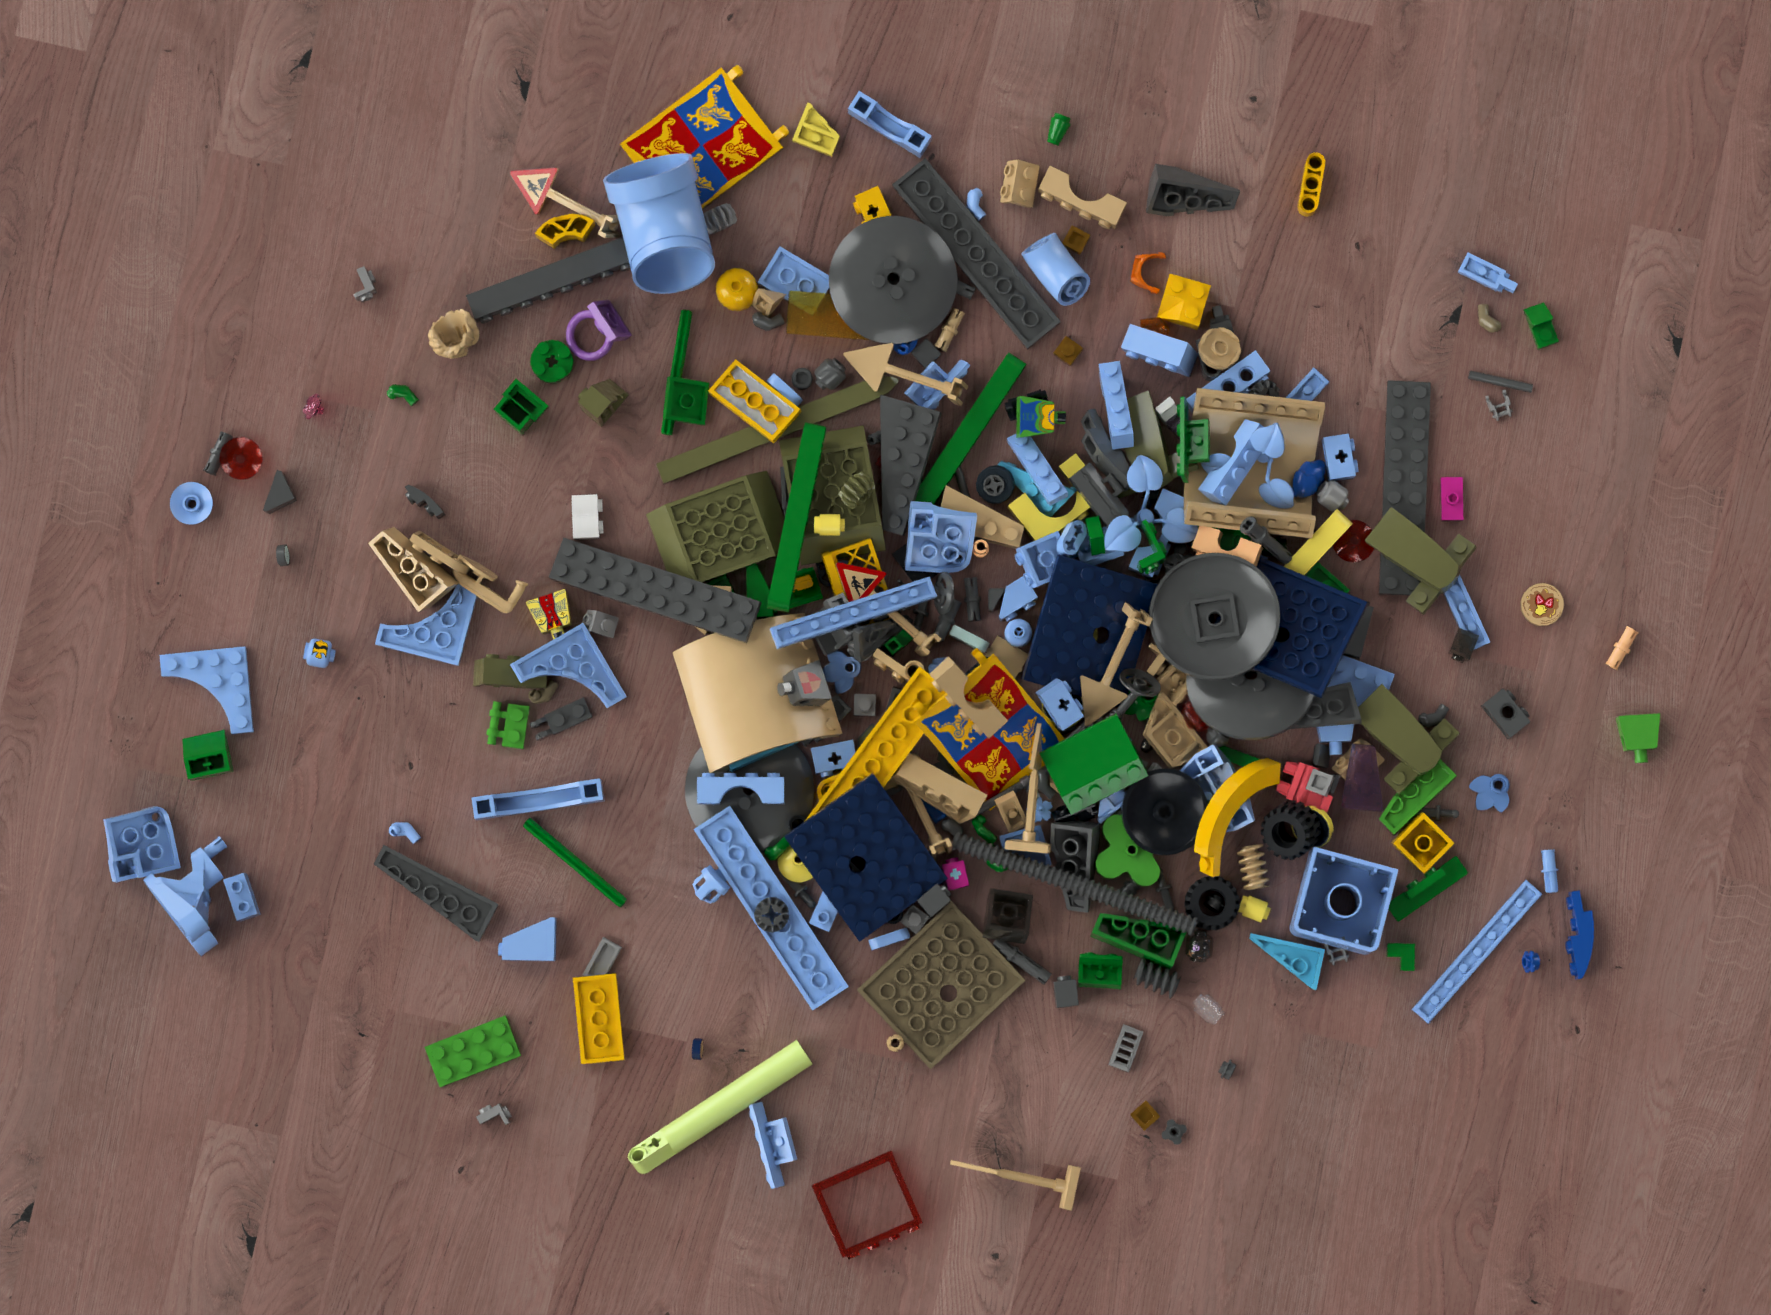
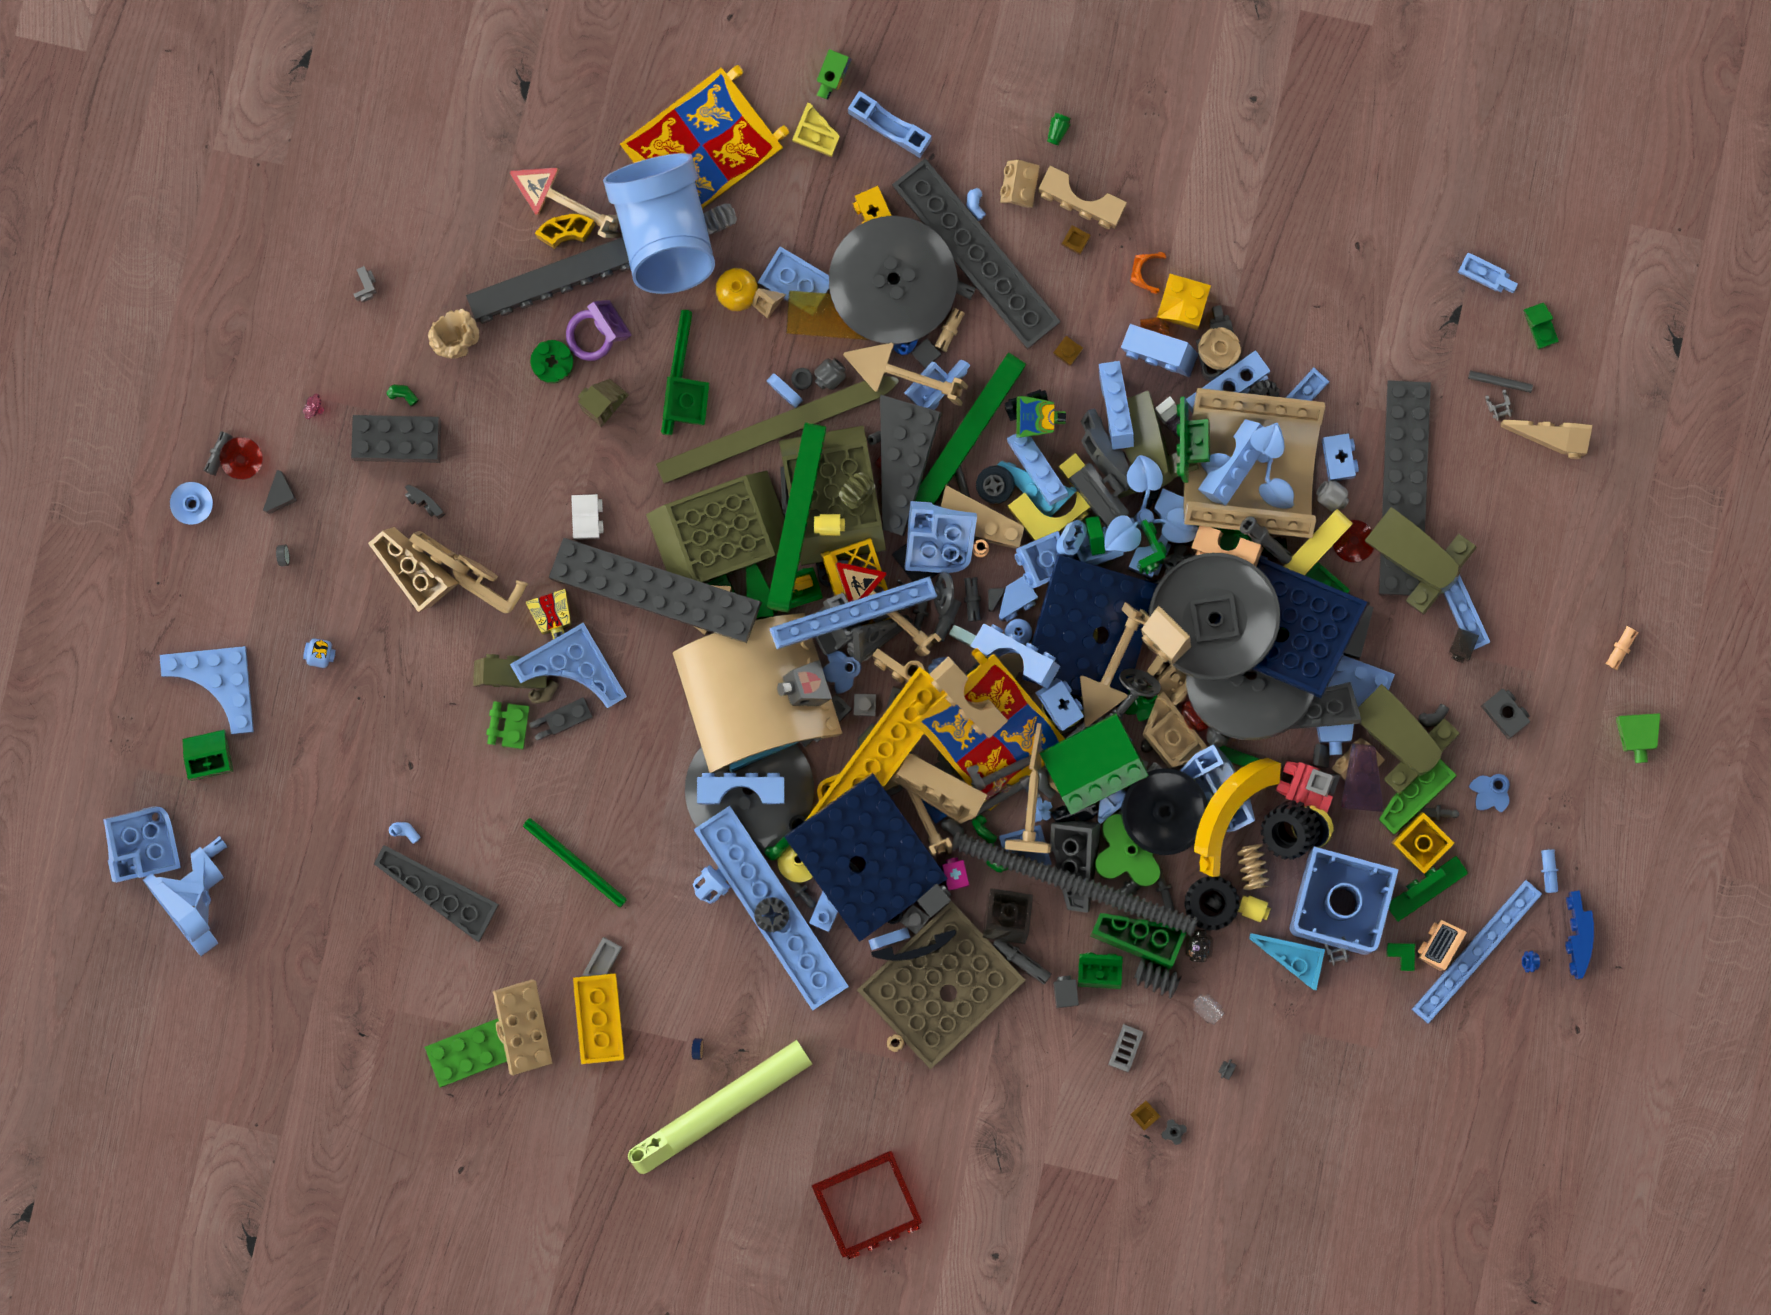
(241, 897): light blue brick -> none
(396, 438): none -> dark grey brick
(437, 636): light blue plate -> none
(490, 1112): light grey bracket -> none
(520, 407): green plate -> none
(522, 1027): none -> tan plate
(531, 943): light blue slope -> none
(538, 799): light blue arch -> none
(600, 623): light grey bracket -> none
(754, 401): yellow piece -> none
(767, 323): dark grey arm -> none
(774, 1143): light blue bracket -> none
(823, 753): light blue brick -> none
(836, 64): none -> bright green torso
(888, 954): none -> black slope
(897, 643): green piece -> none
(980, 783): none -> dark grey piece
(997, 788): none -> clear hand
(1011, 811): tan slope -> none
(1036, 666): none -> light blue arch
(1057, 269): light blue brick -> none
(1066, 1187): tan piece -> none
(1165, 636): none -> tan slope
(1178, 191): dark grey wedge -> none
(1308, 478): blue arm -> none
(1316, 175): yellow beam -> none
(1441, 945): none -> slope
(1451, 498): dark pink plate -> none
(1487, 321): dark tan arm -> none
(1542, 604): tile -> none
(1566, 439): none -> tan wedge

